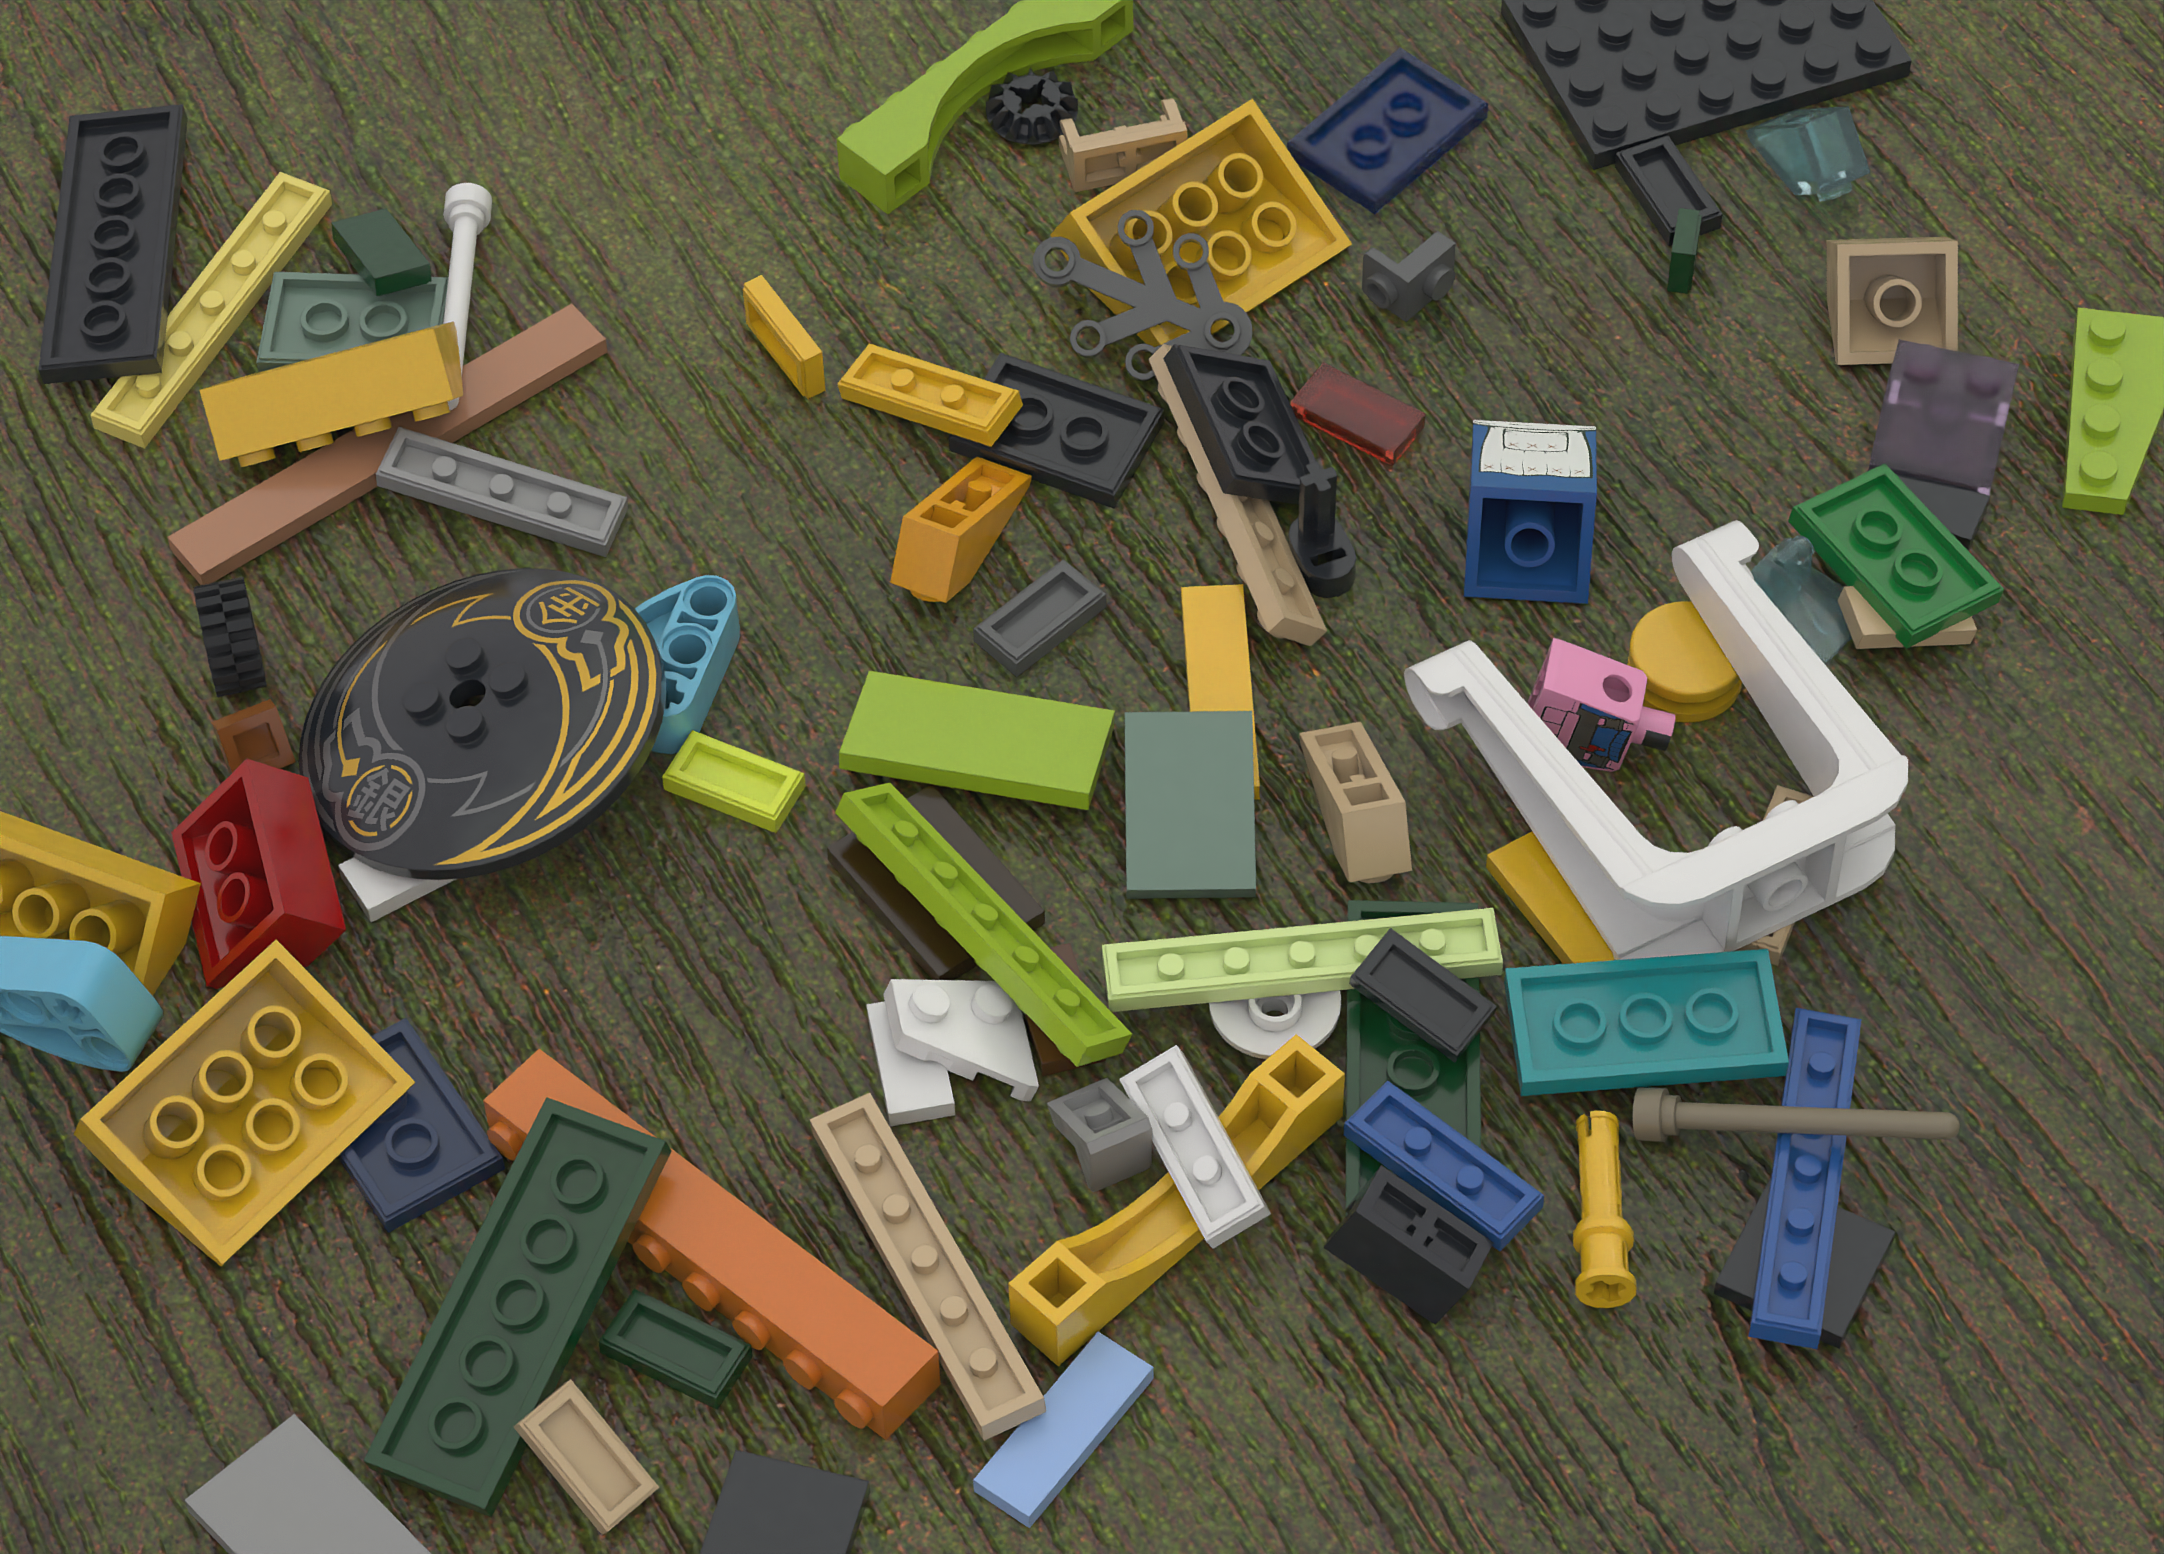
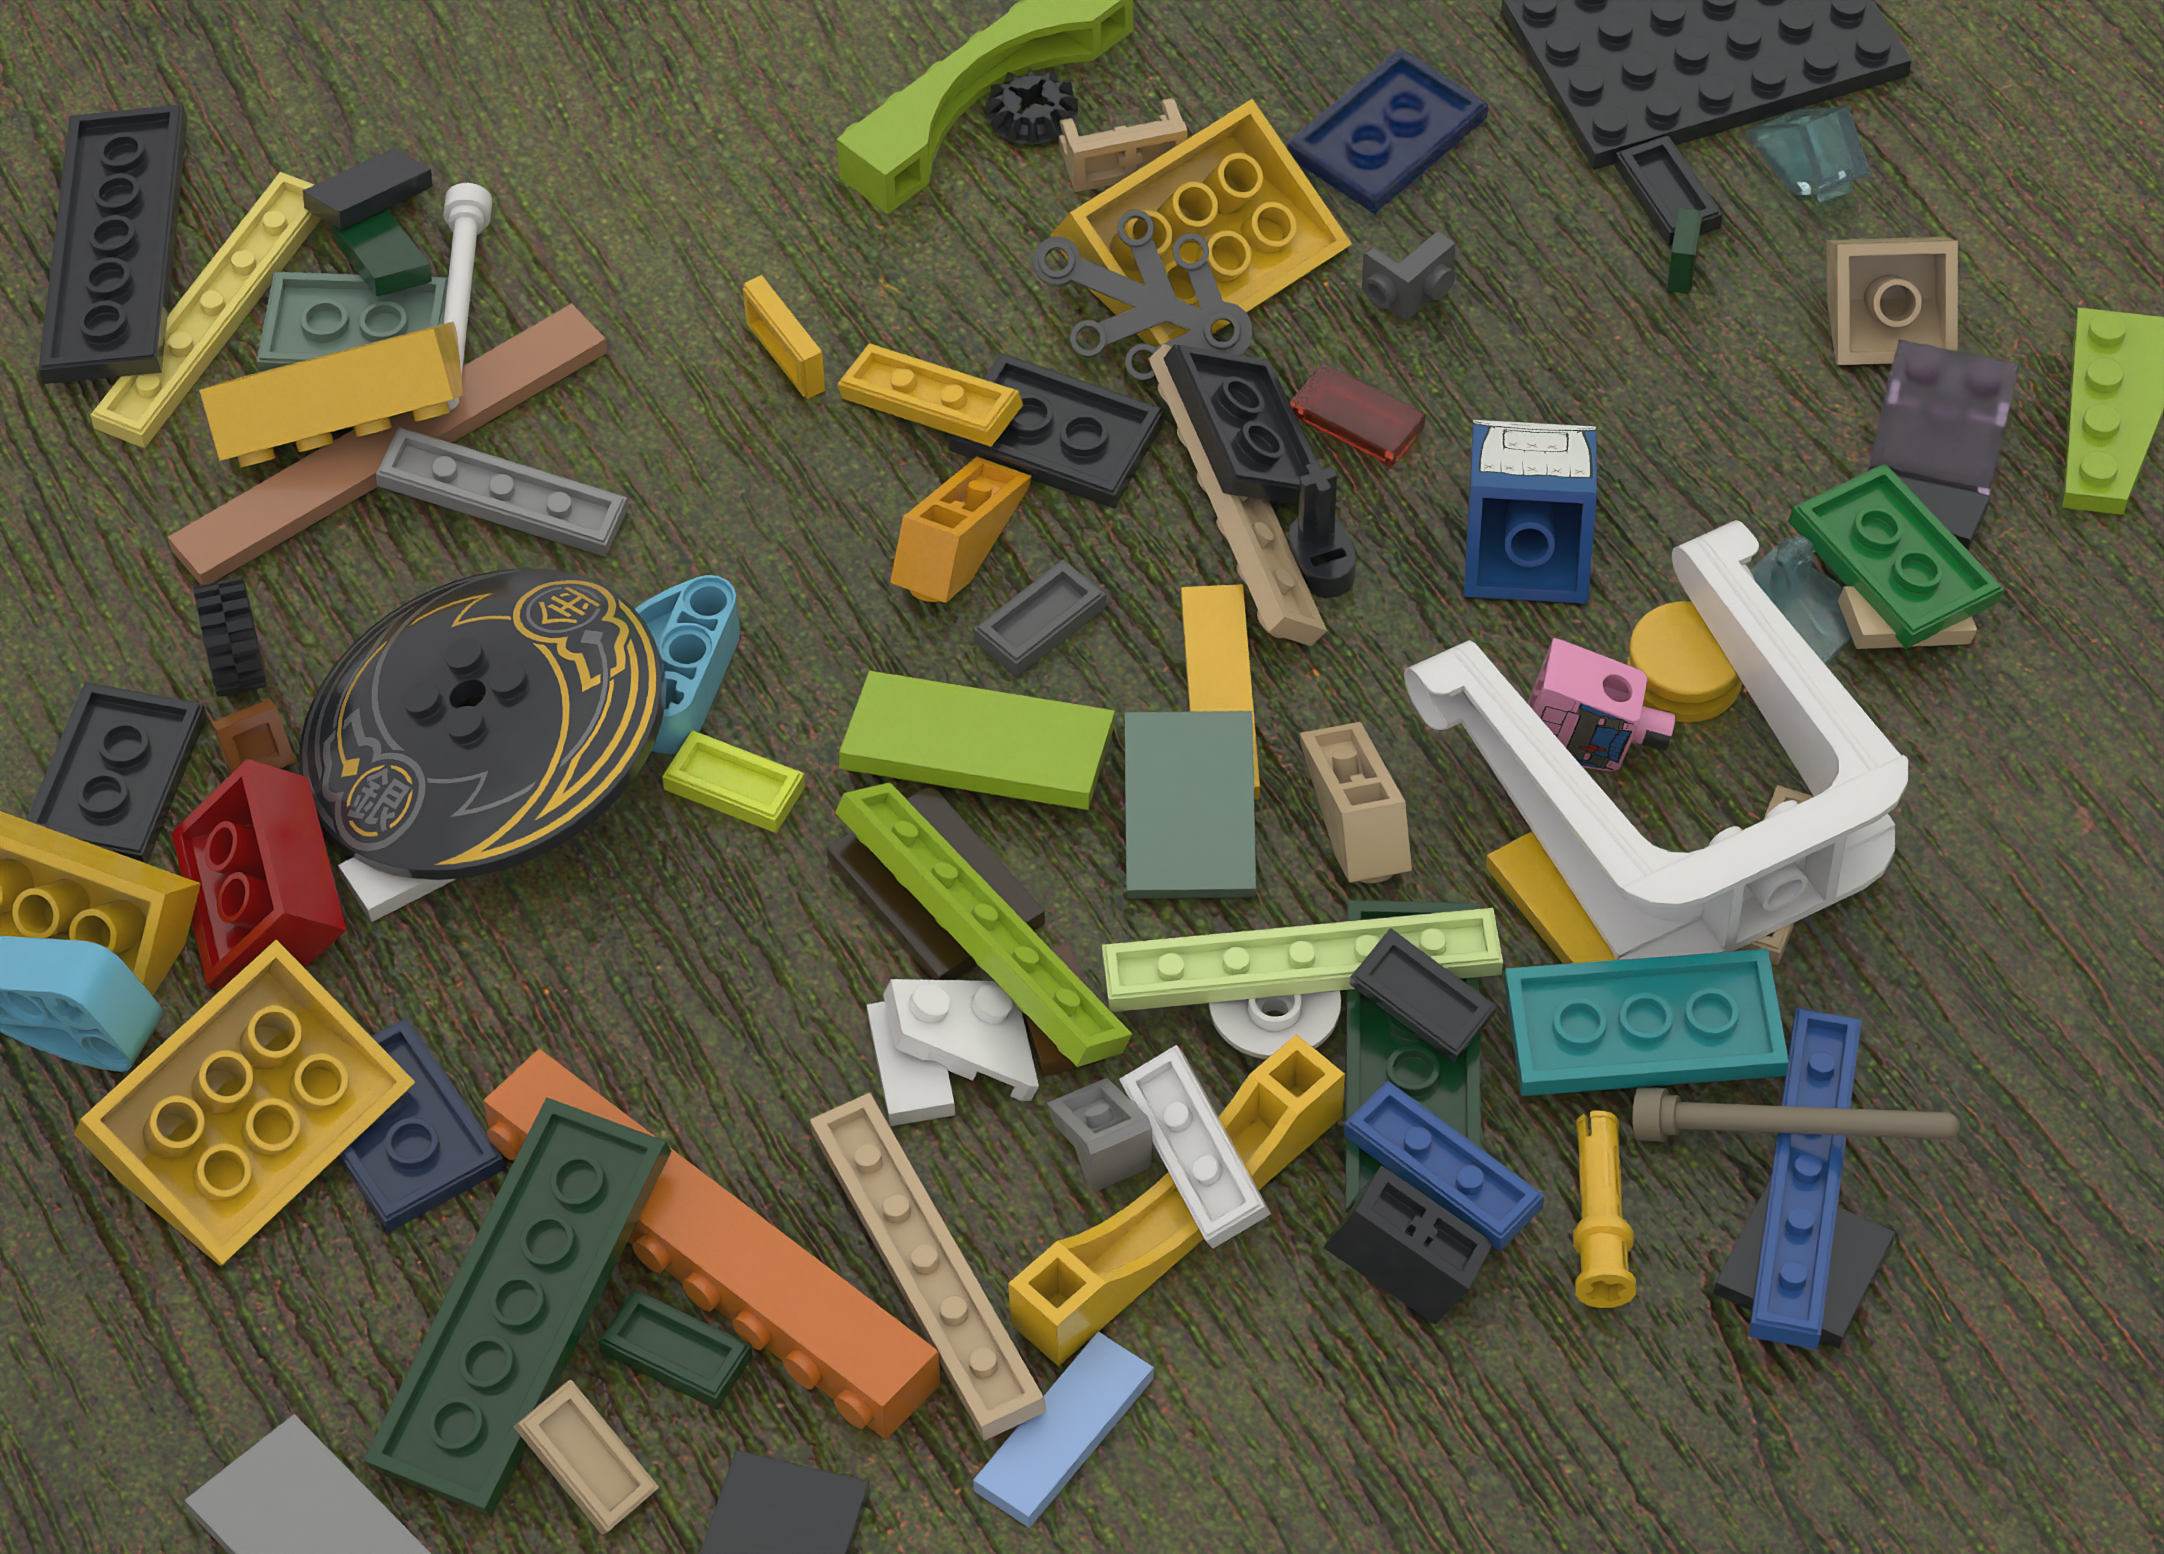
(118, 768): none -> black tile
(367, 189): none -> black tile

